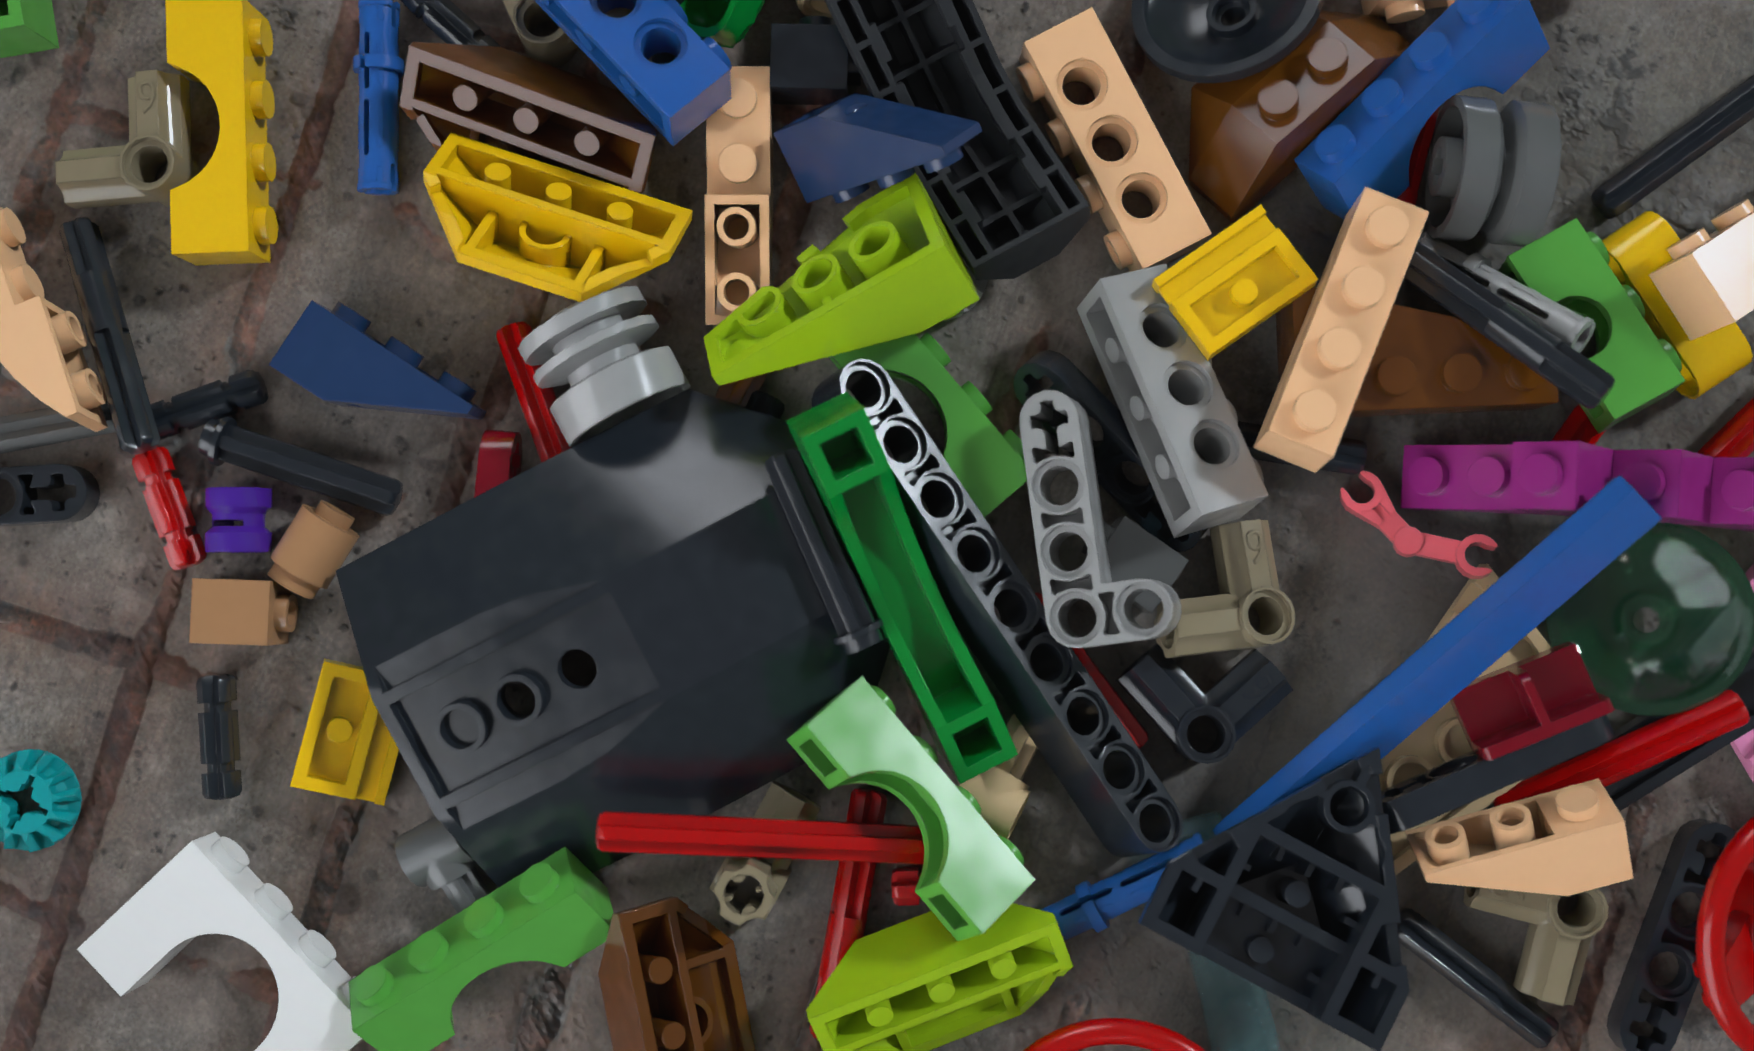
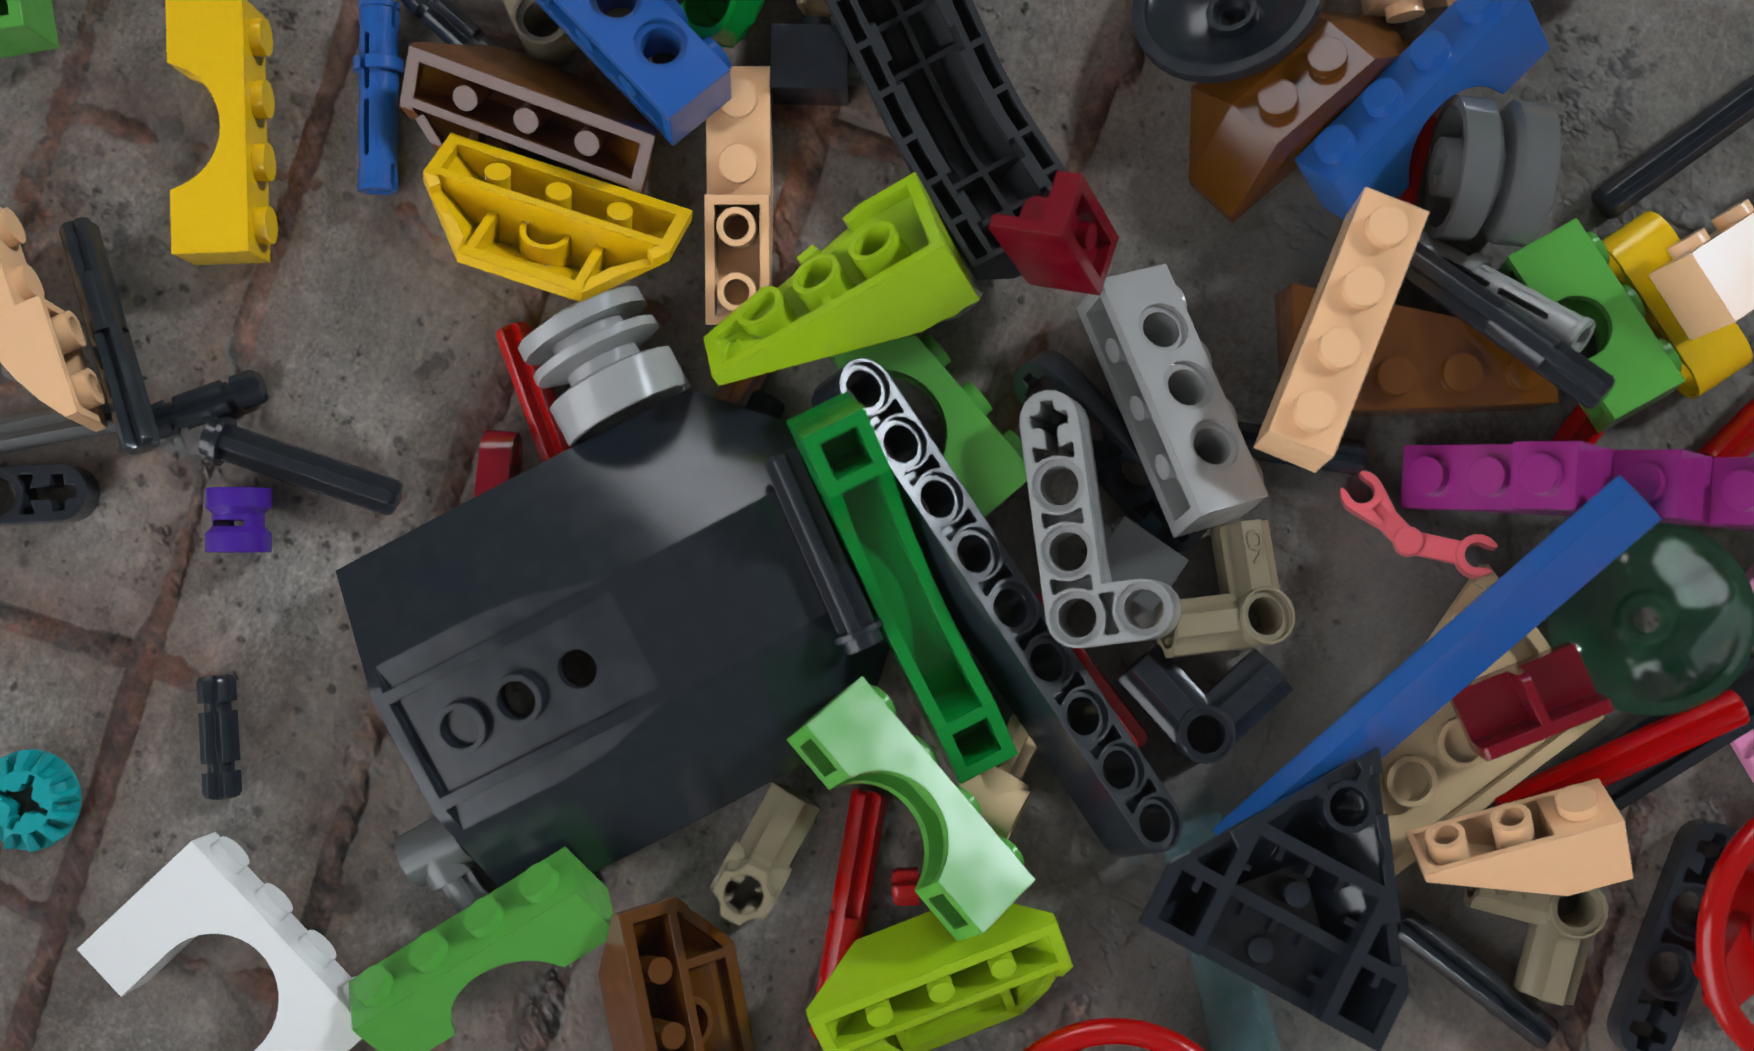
(127, 172): dark tan piece -> none
(169, 508): red axle -> none
(241, 612): medium nougat brick -> none
(313, 549): medium nougat brick -> none
(345, 739): yellow plate -> none
(350, 368): dark blue slope -> none
(758, 838): red axle -> none
(868, 140): dark blue slope -> none
(1060, 238): none -> dark red panel
(1084, 53): light nougat brick -> none
(1098, 903): blue pin -> none
(1234, 282): yellow plate -> none
(1473, 777): black beam -> none

